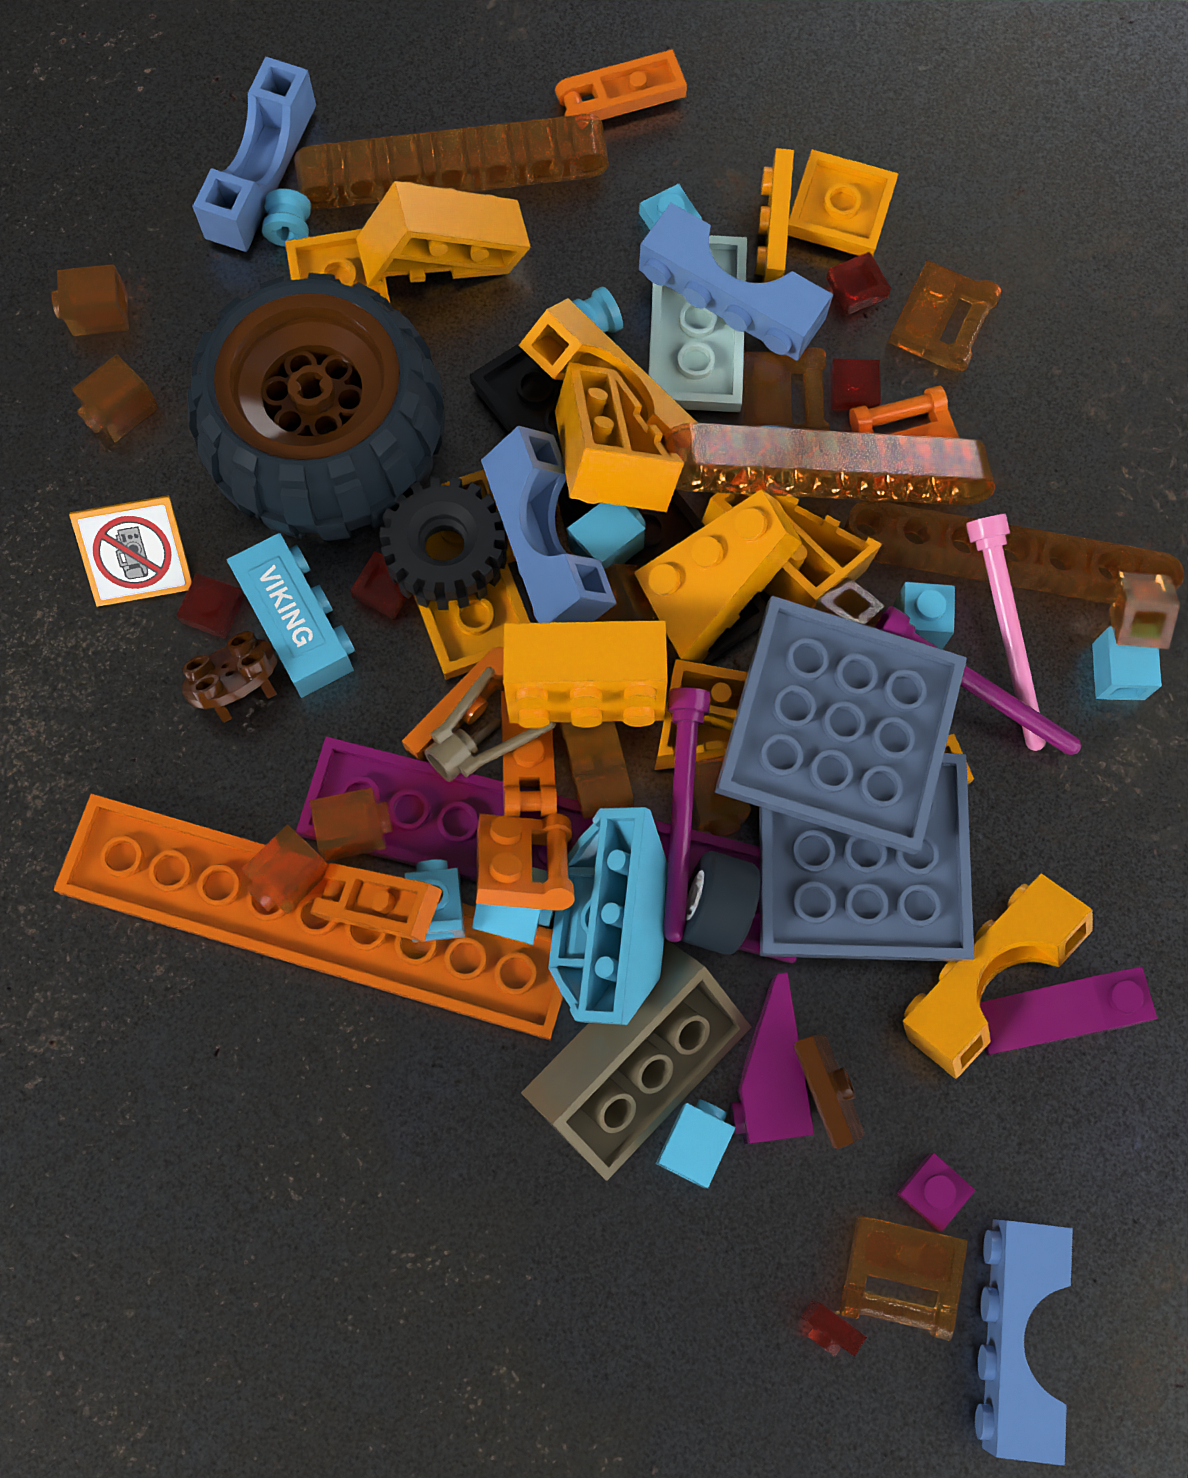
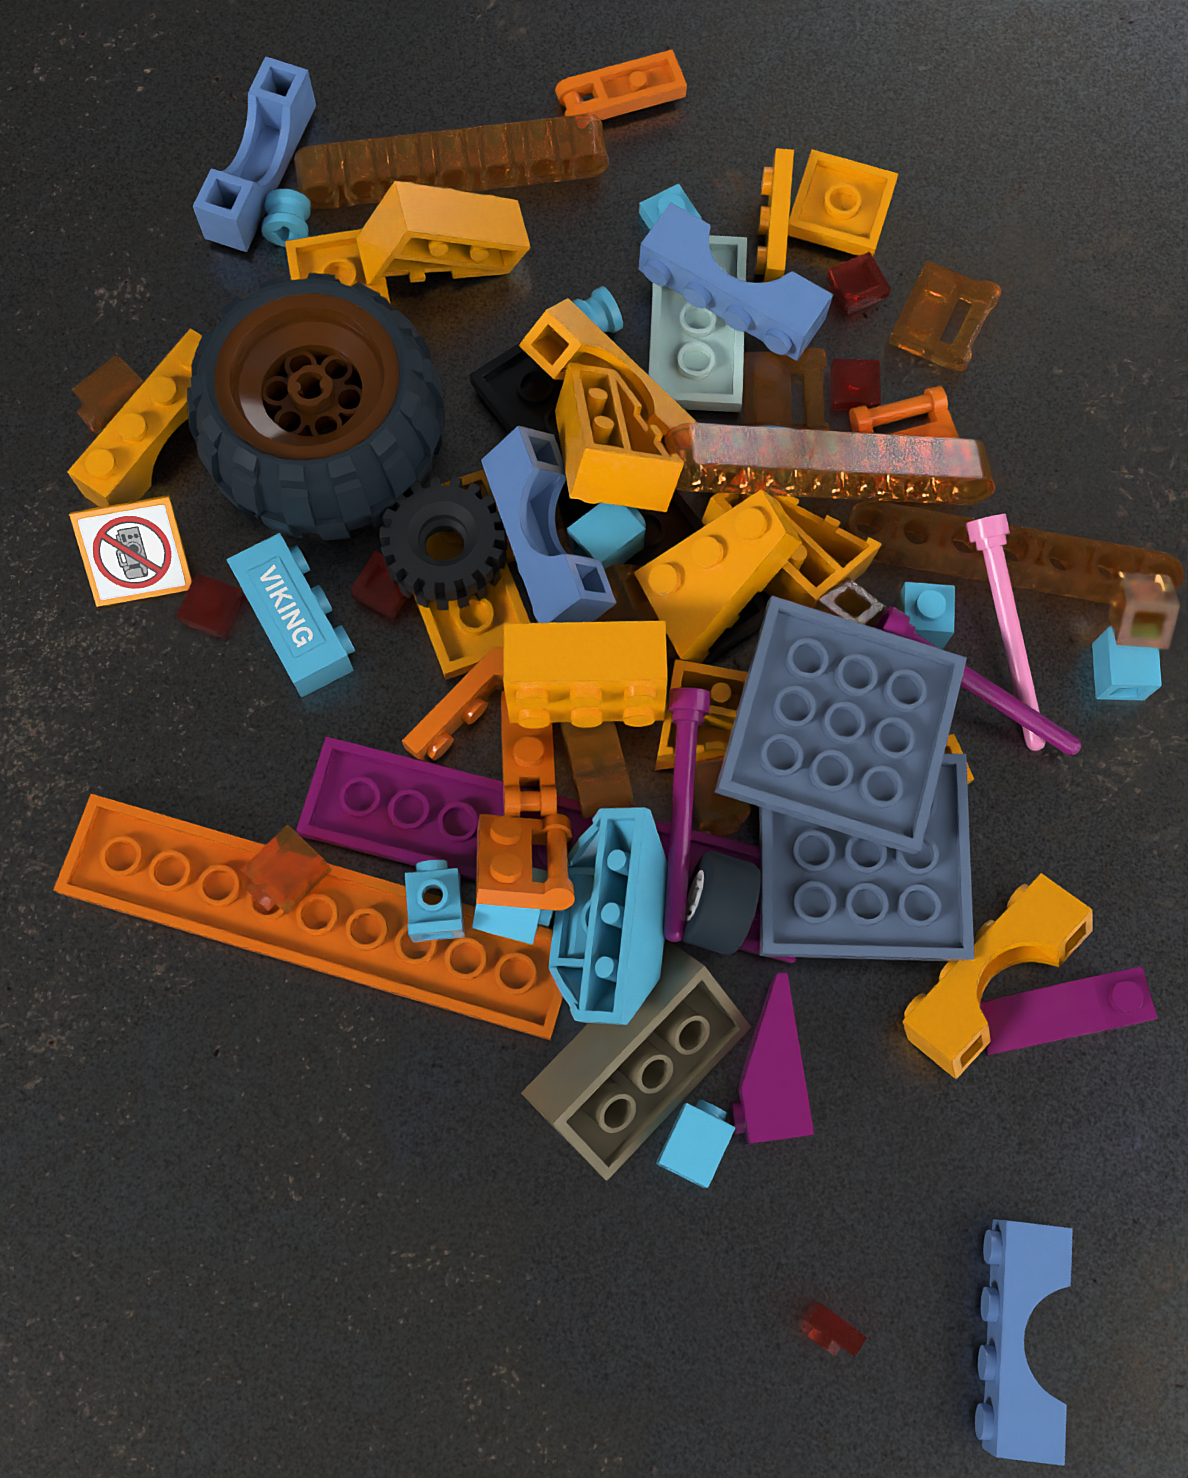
(91, 300): clear orange brick -> none
(123, 455): none -> light orange arch
(229, 673): reddish brown plate -> none
(350, 823): clear orange brick -> none
(377, 901): orange plate -> none
(455, 751): dark tan plant -> none
(830, 1090): reddish brown plate -> none
(908, 1258): clear orange plate -> none
(936, 1192): magenta plate -> none

